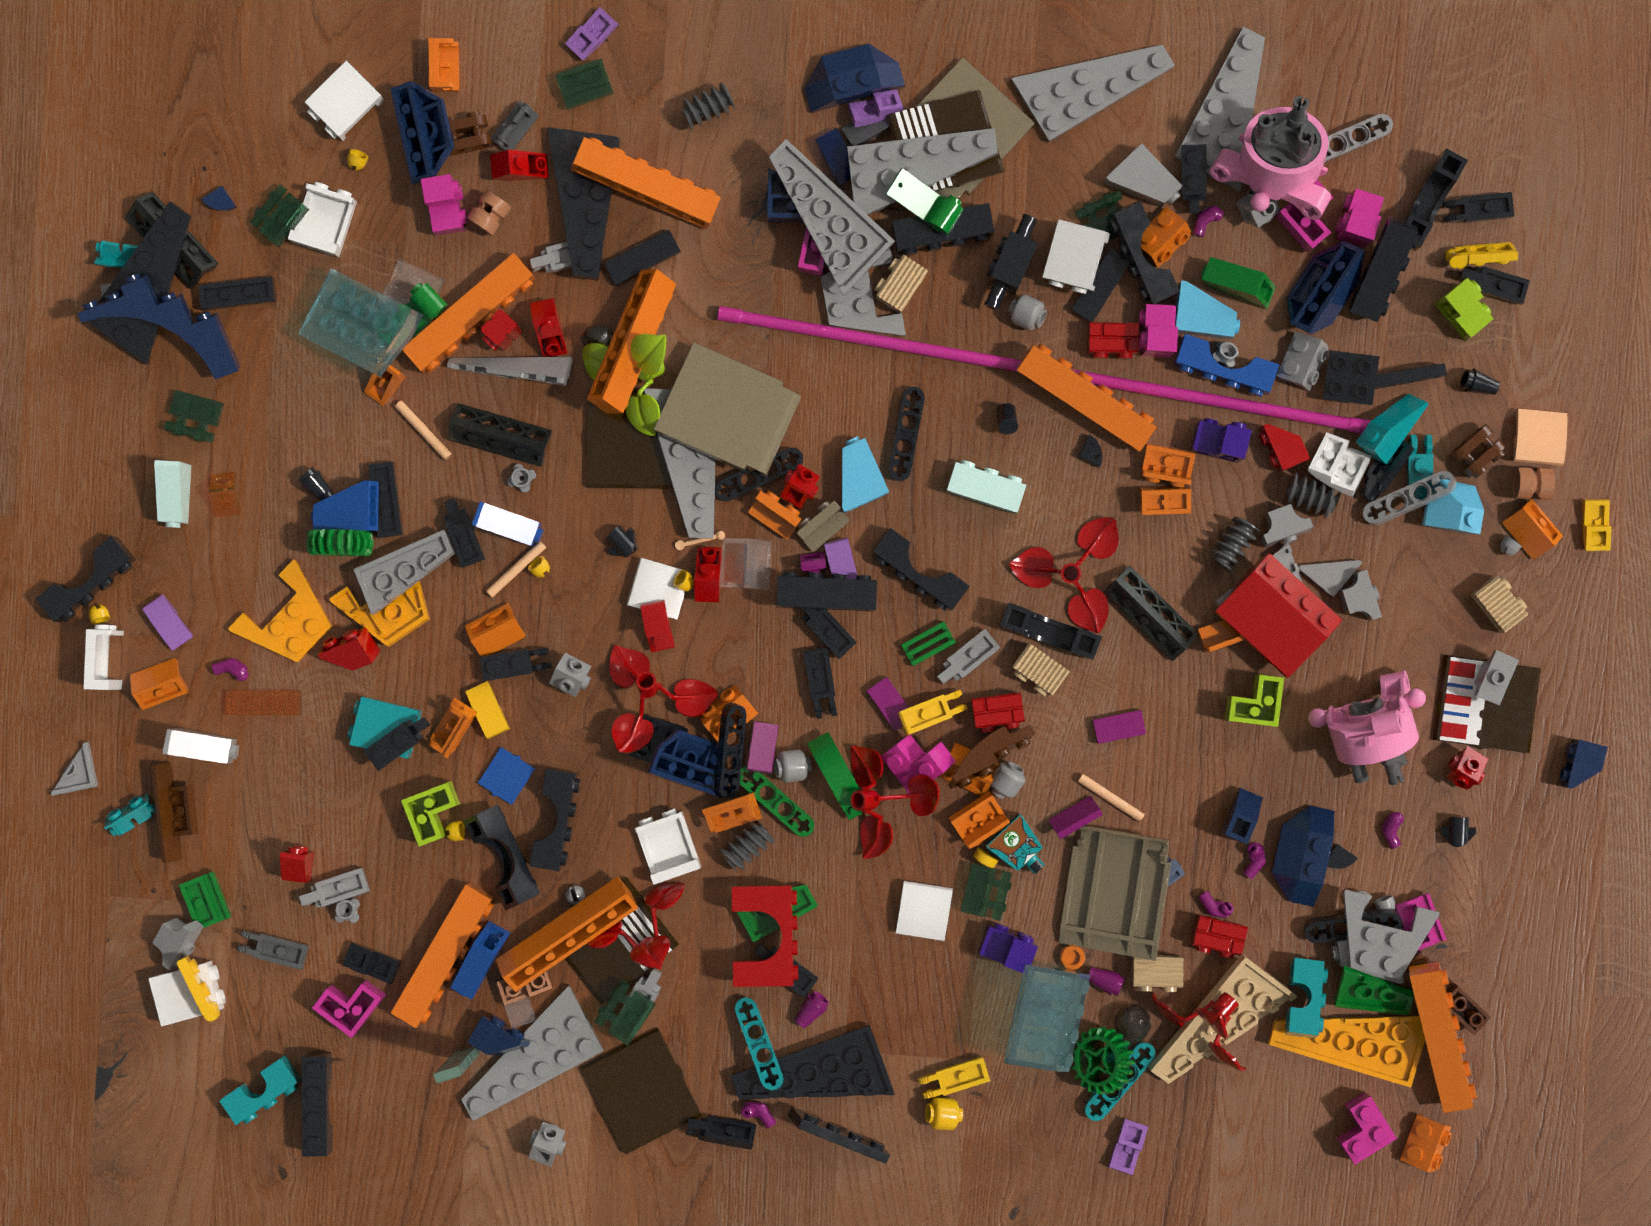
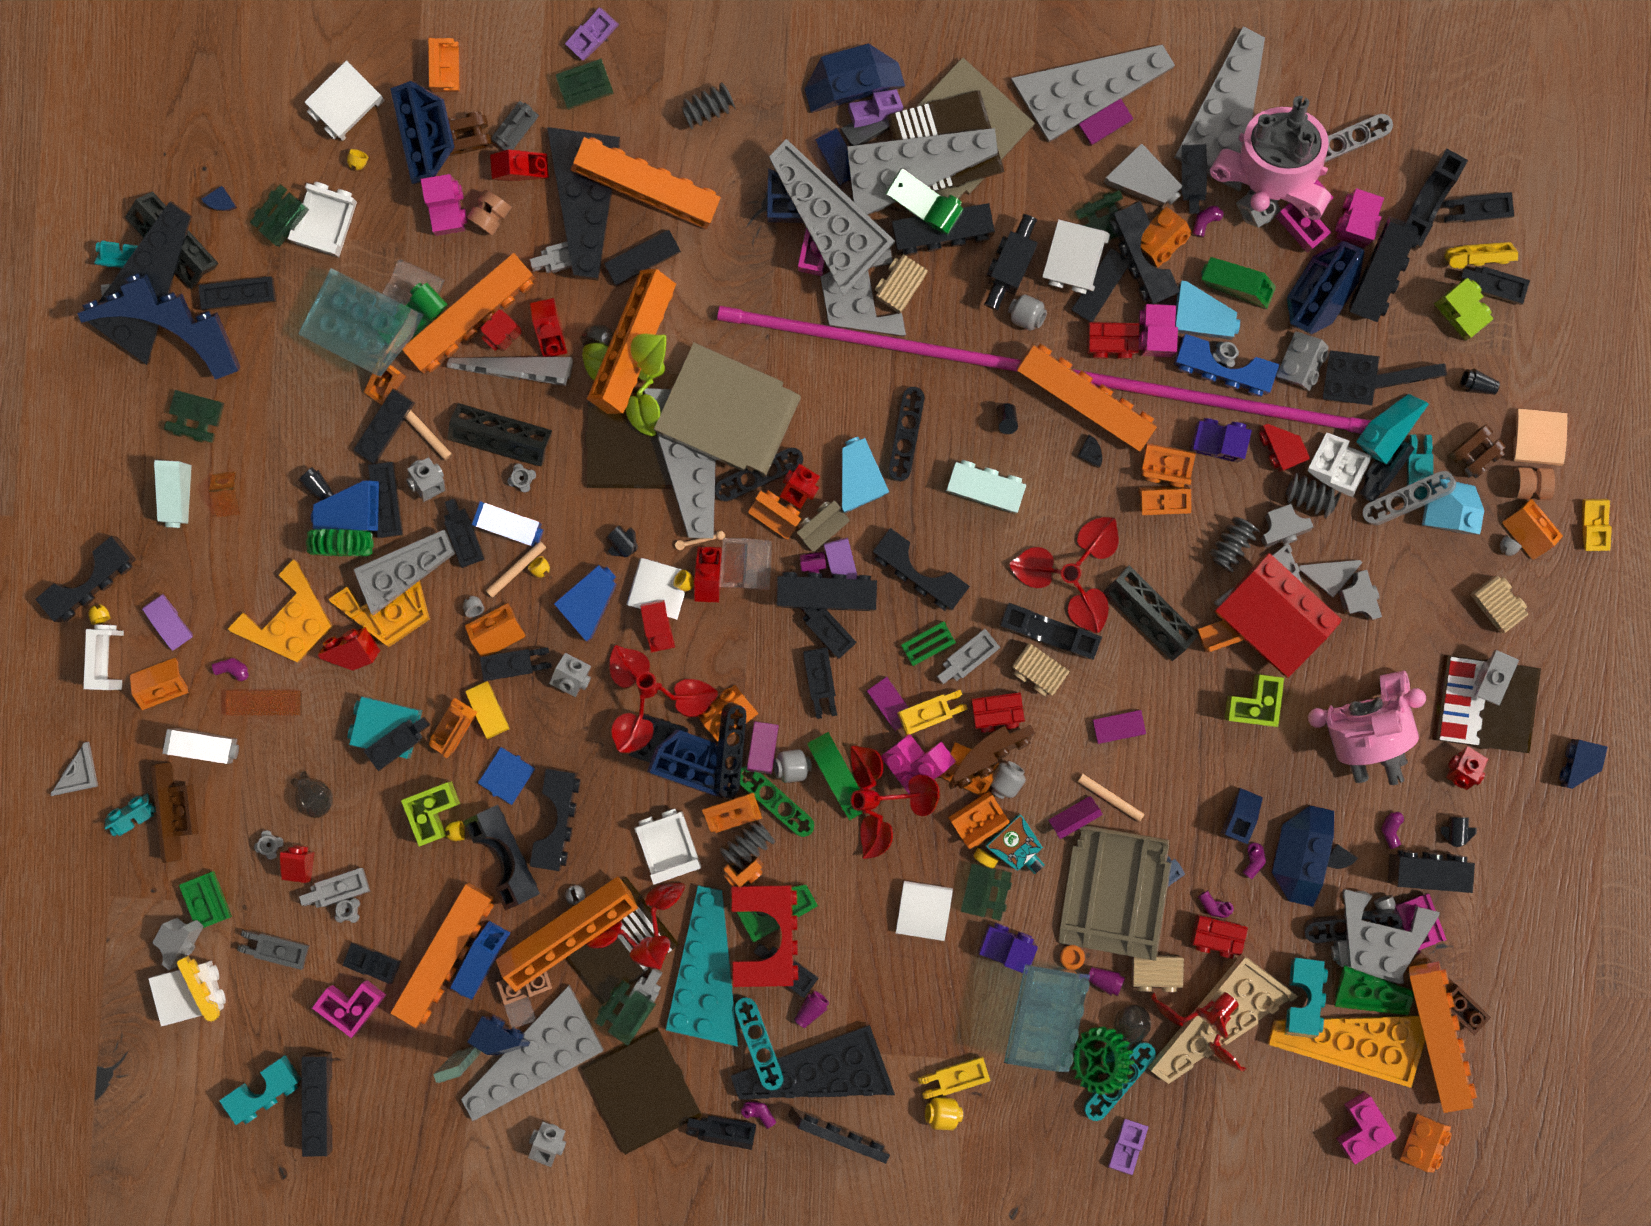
(261, 846): none -> light grey plate
(312, 796): none -> clear smoke piece
(384, 426): none -> black plate
(425, 479): none -> light grey brick
(473, 606): none -> light grey hinge
(588, 600): none -> blue slope
(703, 988): none -> teal wing
(749, 873): none -> orange bracket
(1105, 122): none -> magenta tile
(1431, 871): none -> black brick

